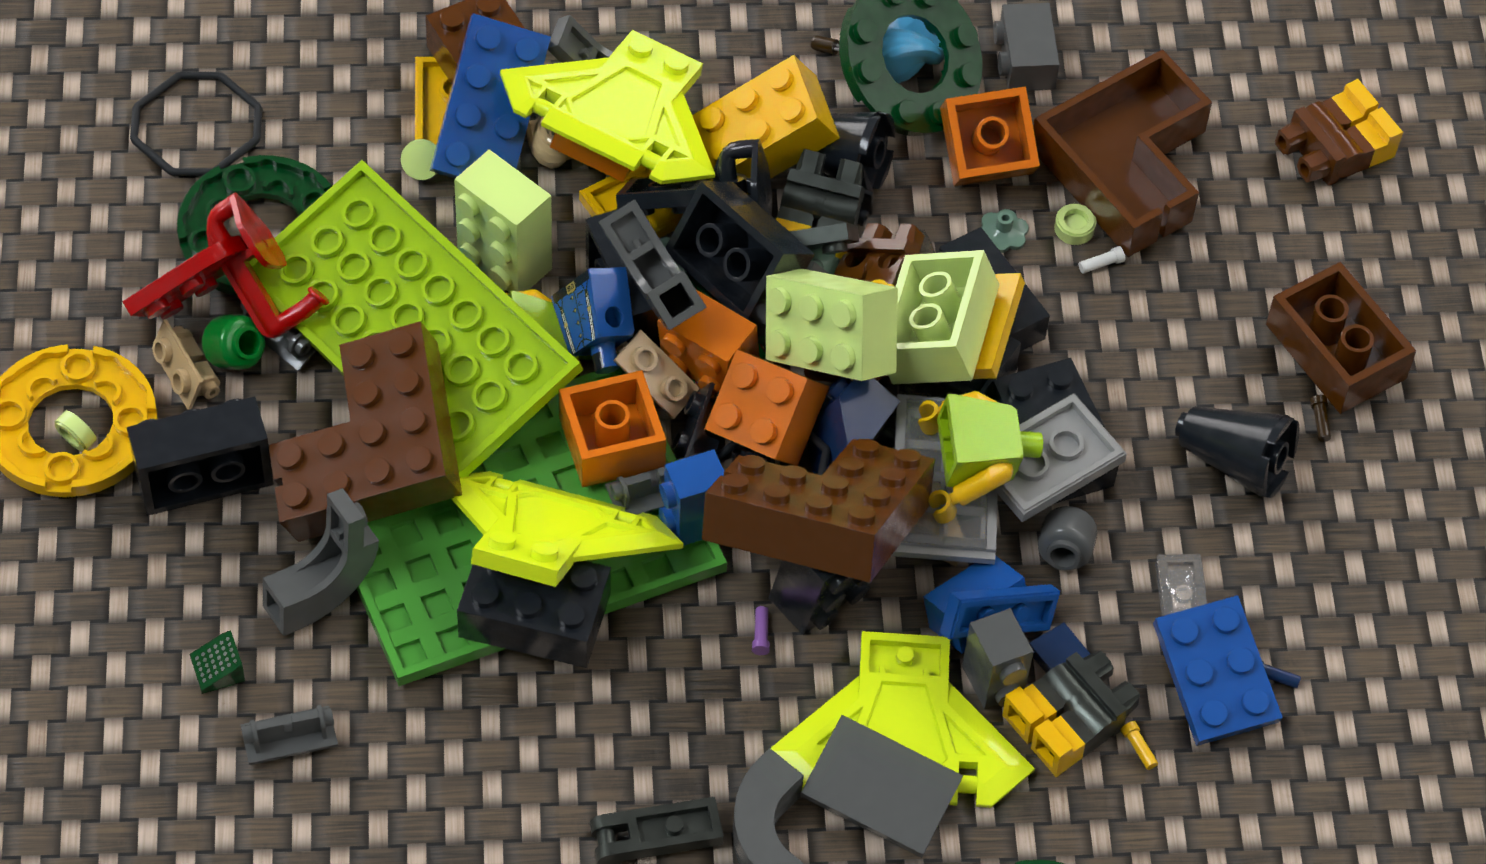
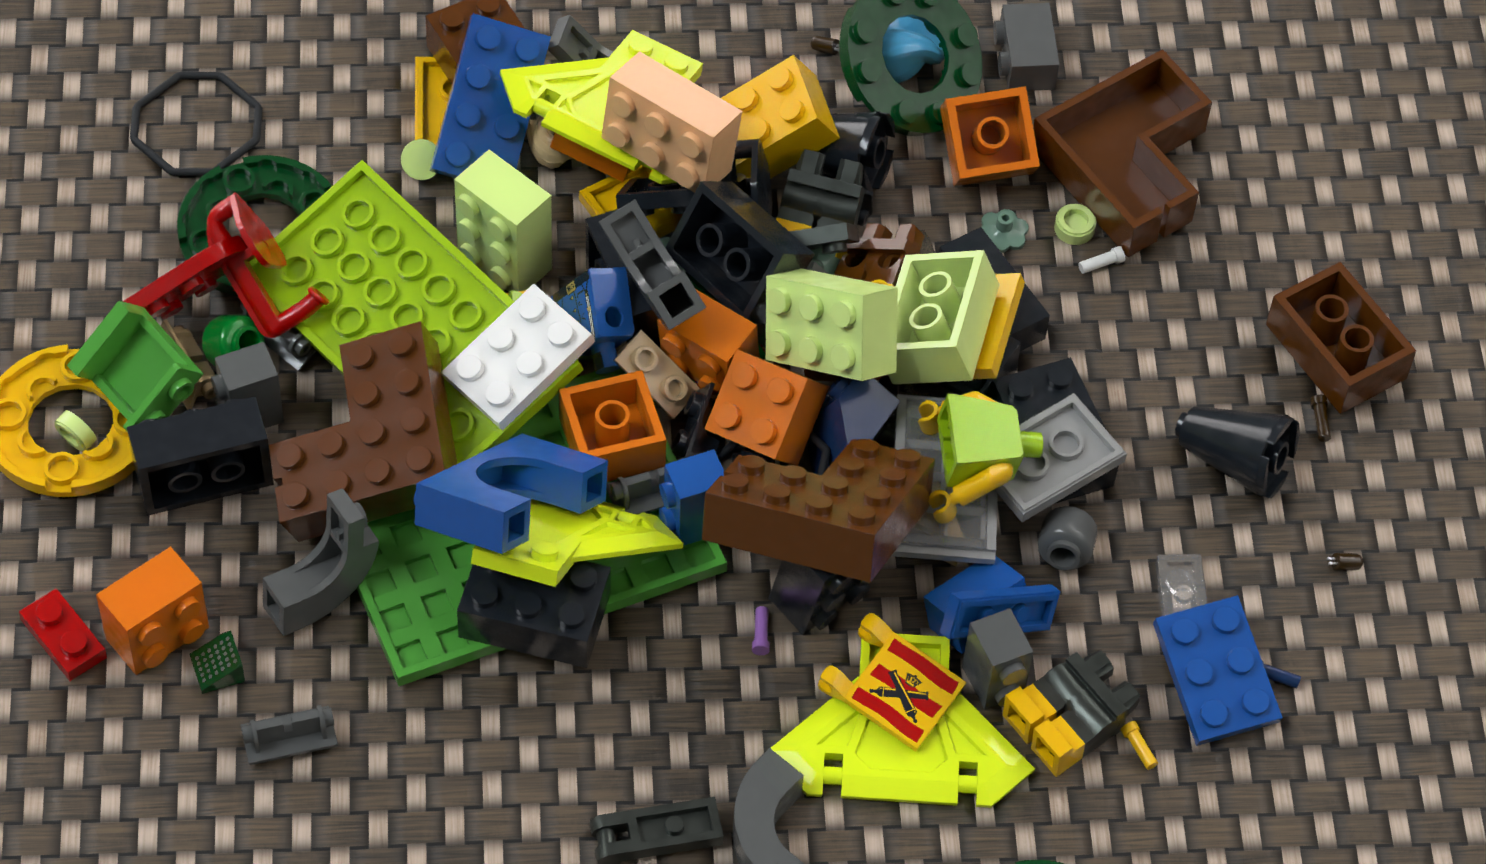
(63, 634): none -> red plate
(136, 365): none -> bright green panel
(153, 611): none -> orange brick
(250, 374): none -> dark grey brick
(491, 493): none -> blue arch
(518, 356): none -> white plate
(670, 123): none -> light nougat brick
(881, 786): dark grey tile -> none
(899, 687): none -> flag
(1056, 646): dark blue tile -> none
(1340, 135): reddish brown hips -> none
(1345, 561): none -> dark brown piece

